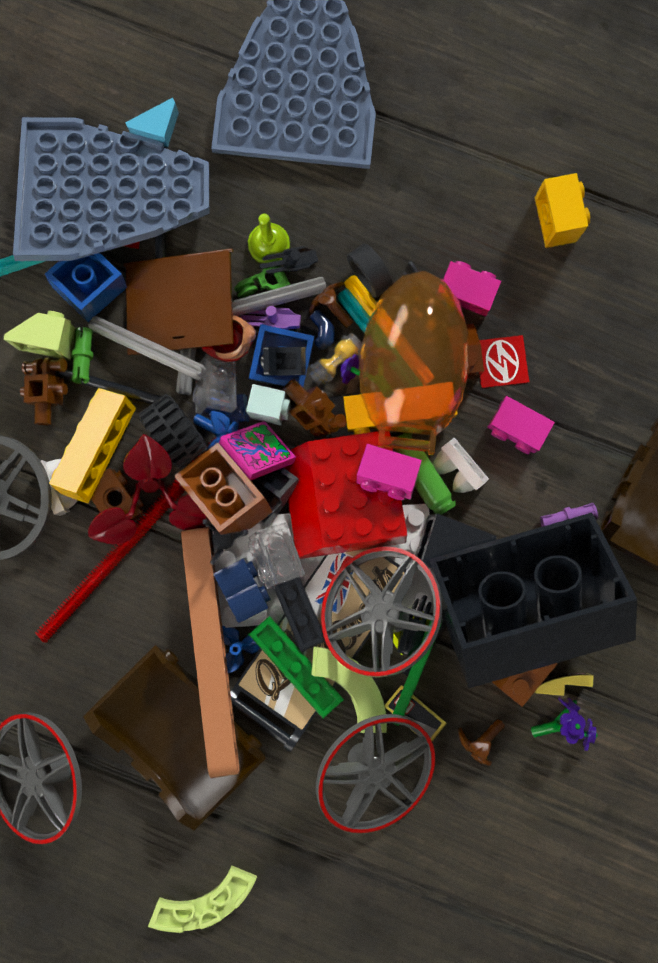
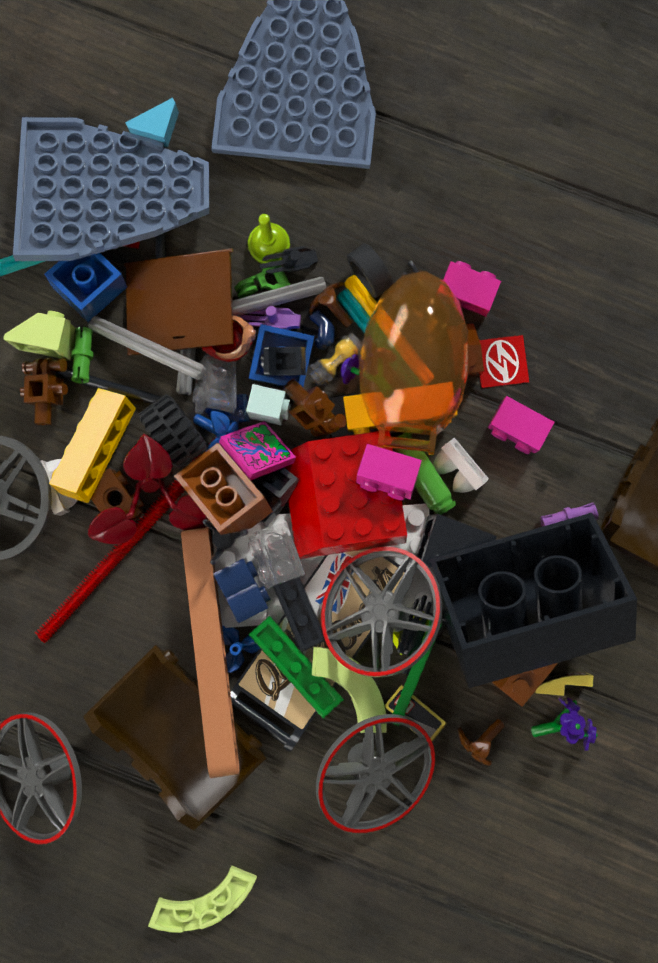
(562, 210): yellow brick -> none

